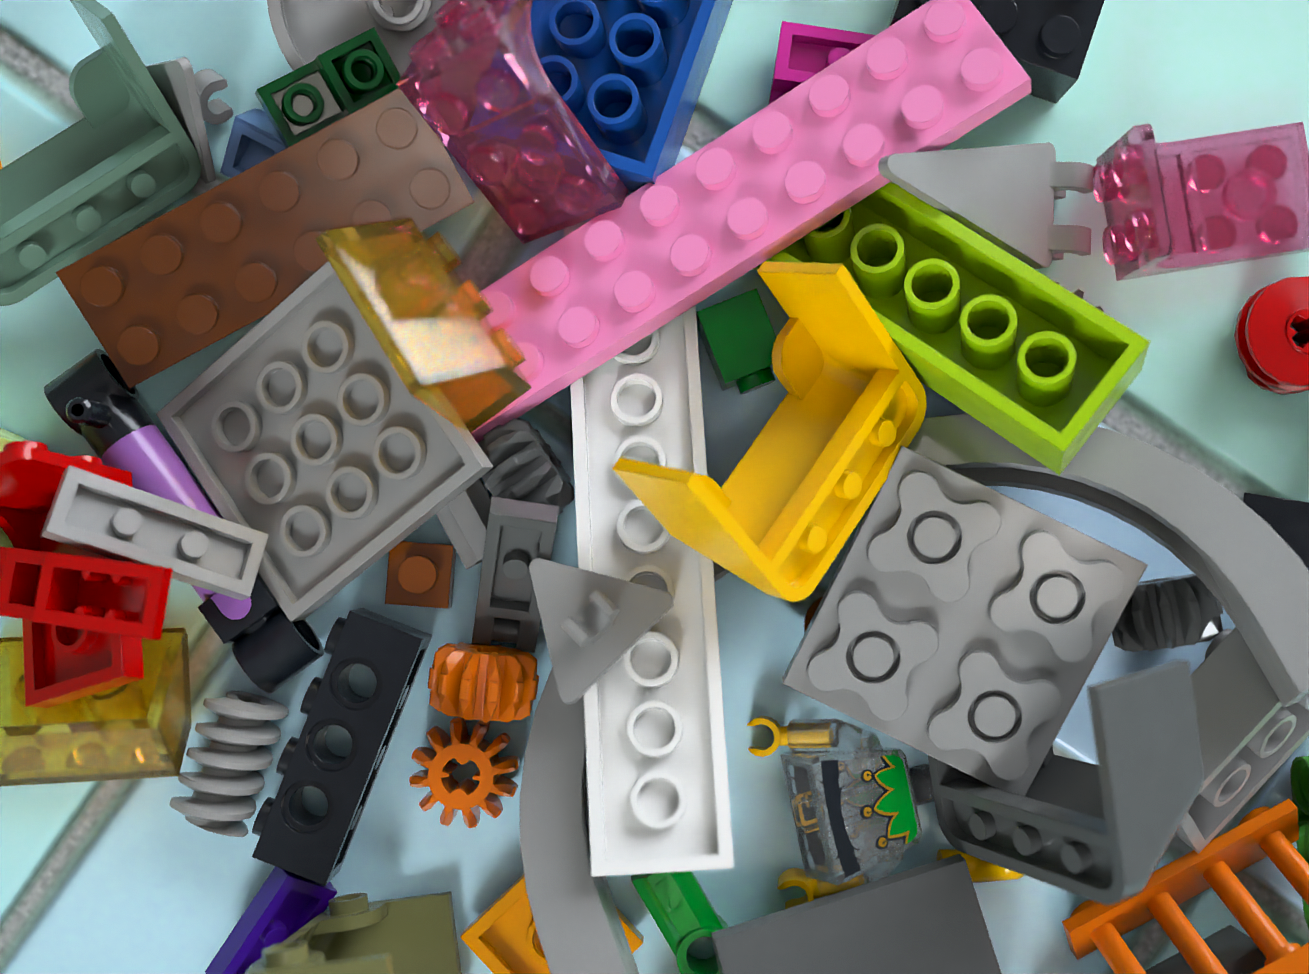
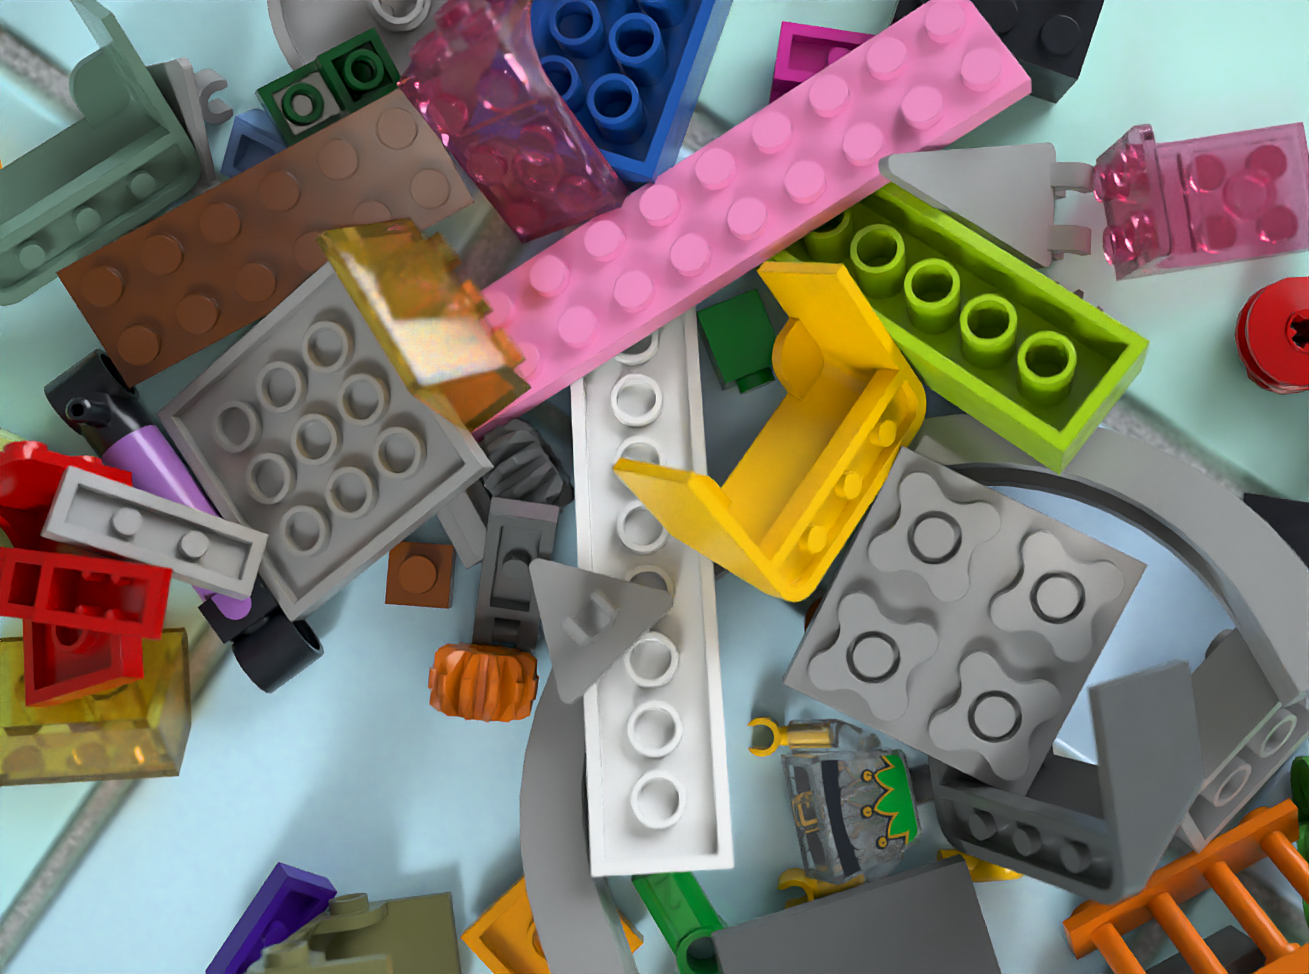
(230, 762): light grey piece -> none
(287, 831): black brick -> none
(466, 794): orange gear -> none
(1168, 615): dark grey gear -> none

